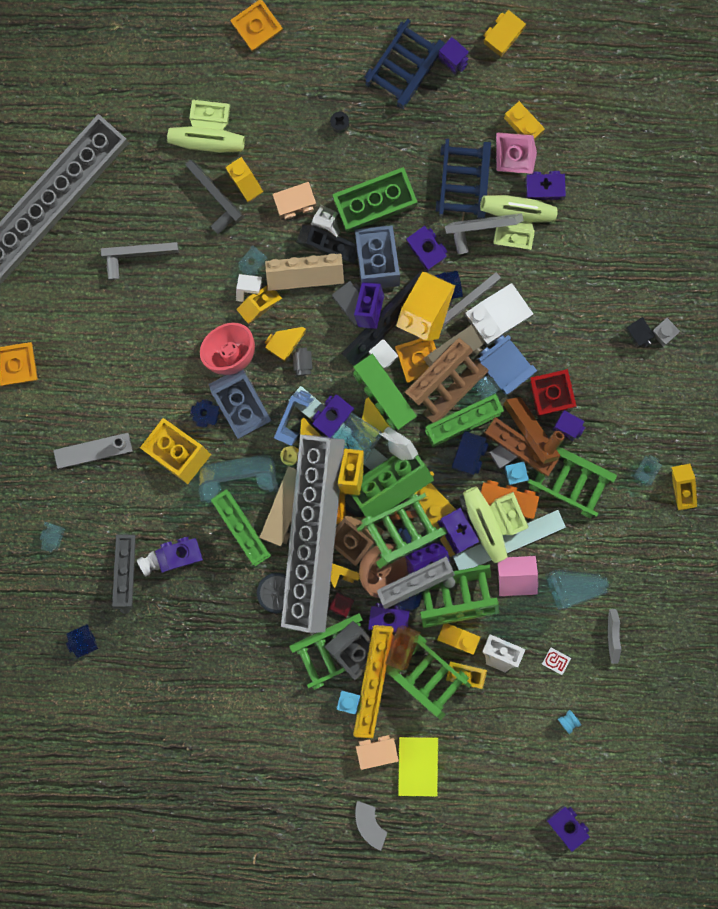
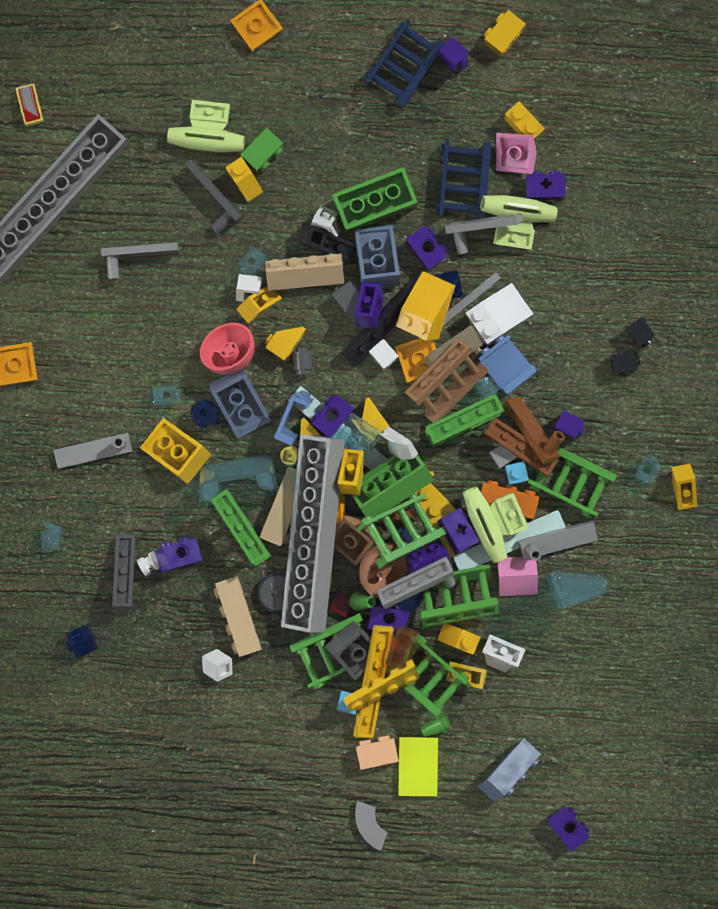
(29, 105): none -> slope
(160, 401): none -> clear light blue brick
(217, 665): none -> white panel
(238, 616): none -> tan brick
(262, 151): none -> bright green brick
(294, 201): light nougat brick -> none
(339, 126): black wheel -> none
(348, 575): yellow slope -> none
(360, 601): none -> bright green cone
(382, 686): none -> yellow wing
(384, 392): bright green brick -> none
(435, 726): none -> bright green cone
(469, 453): clear blue brick -> none
(510, 770): none -> sand blue wedge
(552, 393): red brick -> none
(556, 661): white sticker -> none
(557, 540): none -> light grey piece
(569, 721): medium azure wheel -> none
(614, 636): light grey tile -> none
(624, 362): none -> black brick
(665, 332): light grey brick -> none

